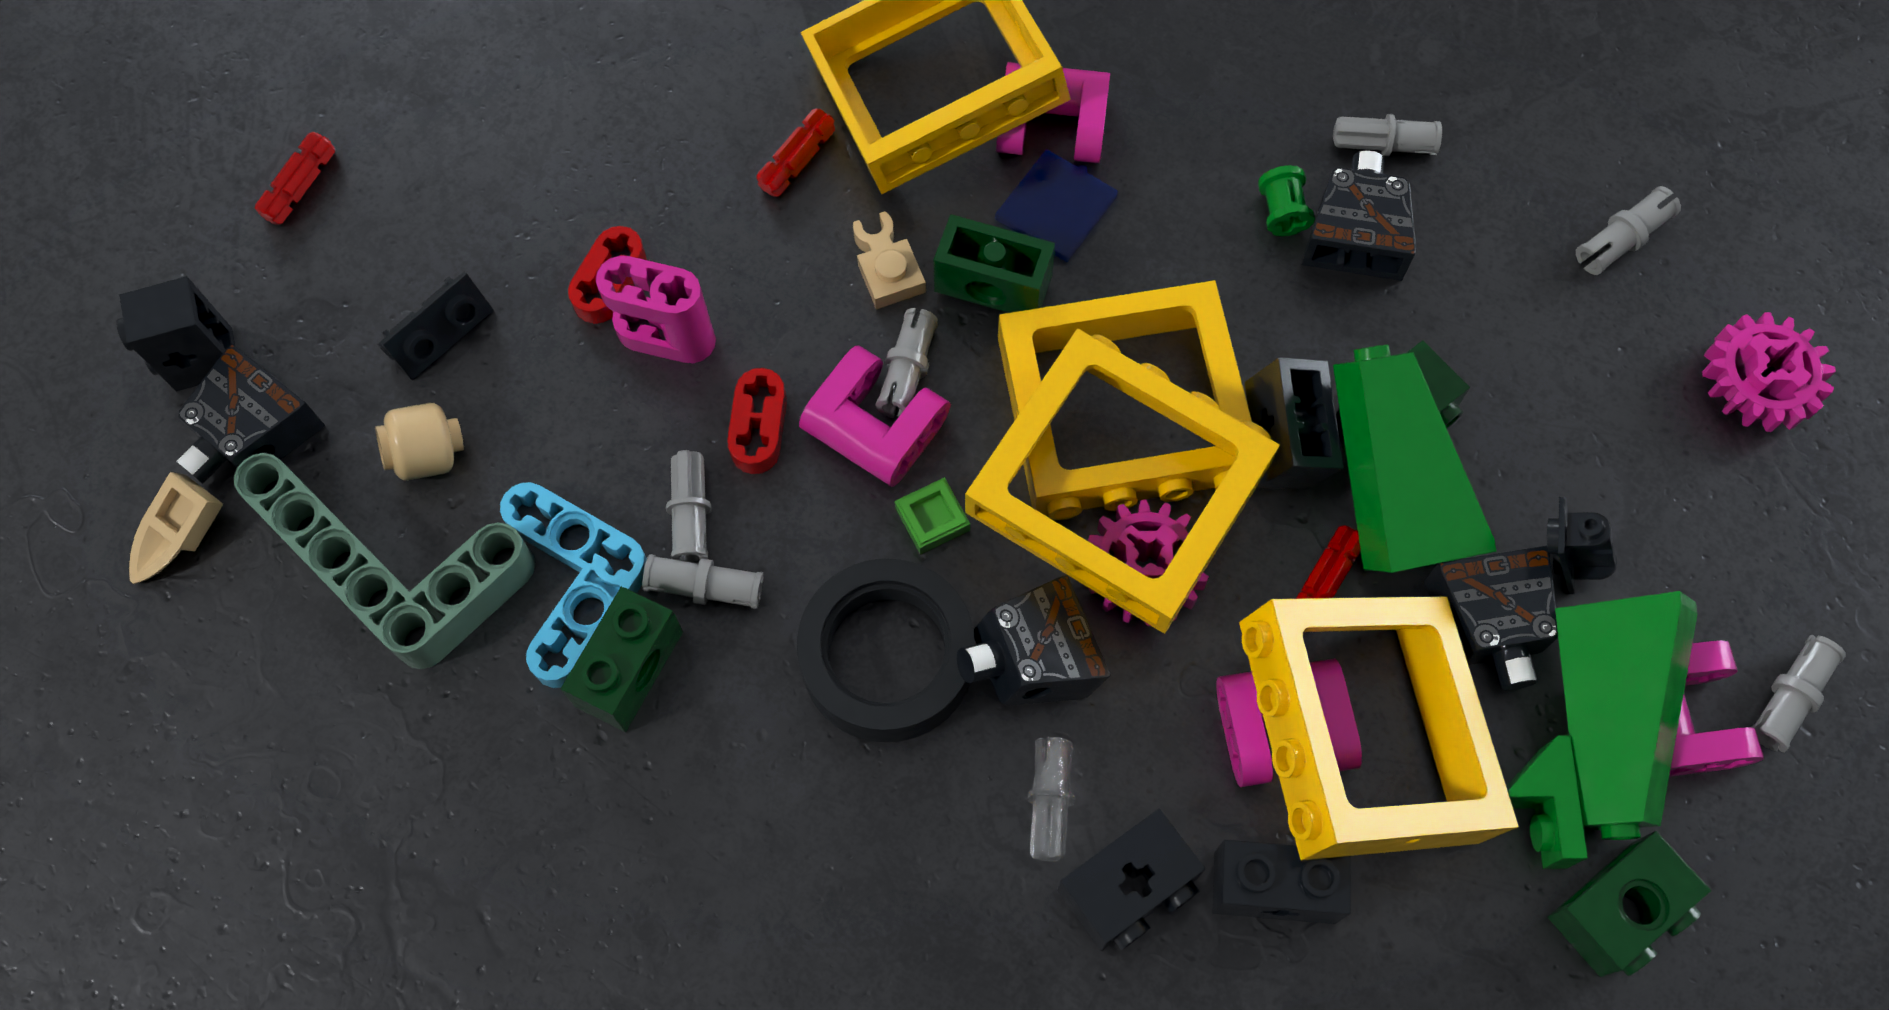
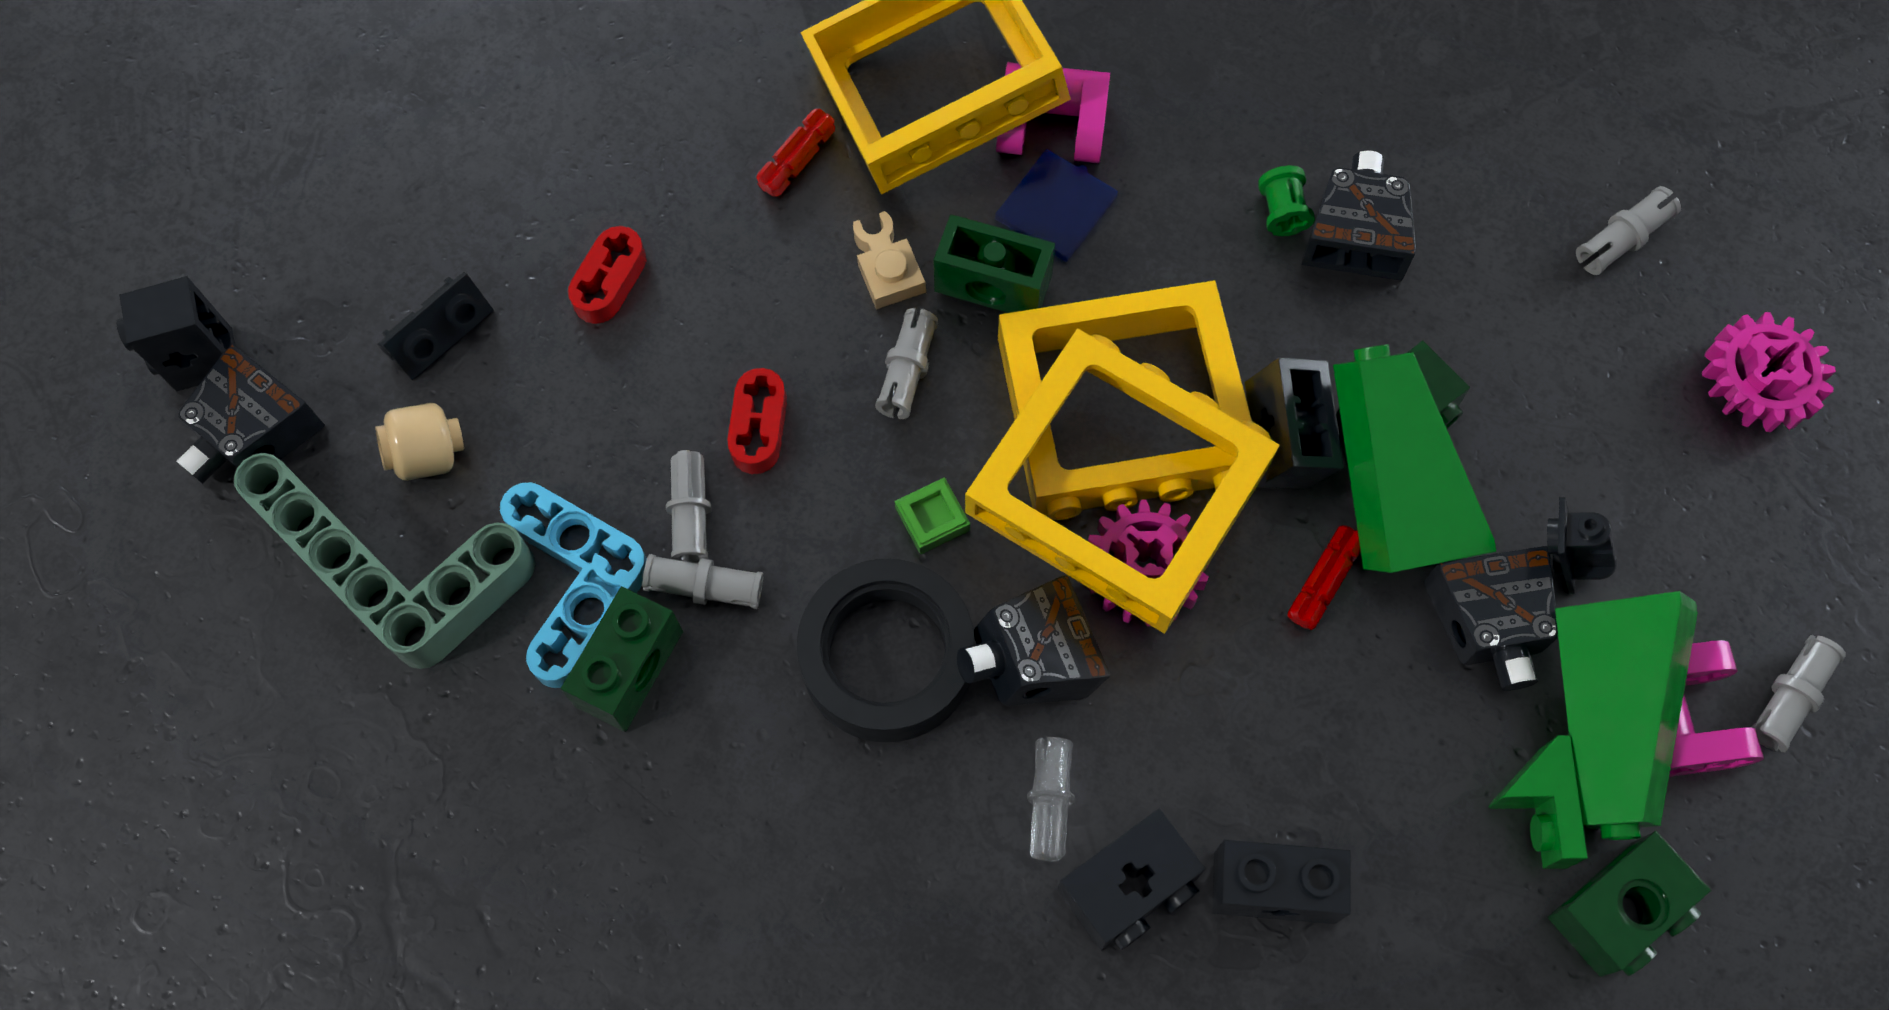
(171, 524): tan plate -> none
(295, 178): red axle -> none
(674, 308): dark pink connector -> none
(859, 436): dark pink connector -> none
(1246, 730): dark pink connector -> none
(1302, 748): yellow piece -> none
(1388, 135): light grey axle -> none

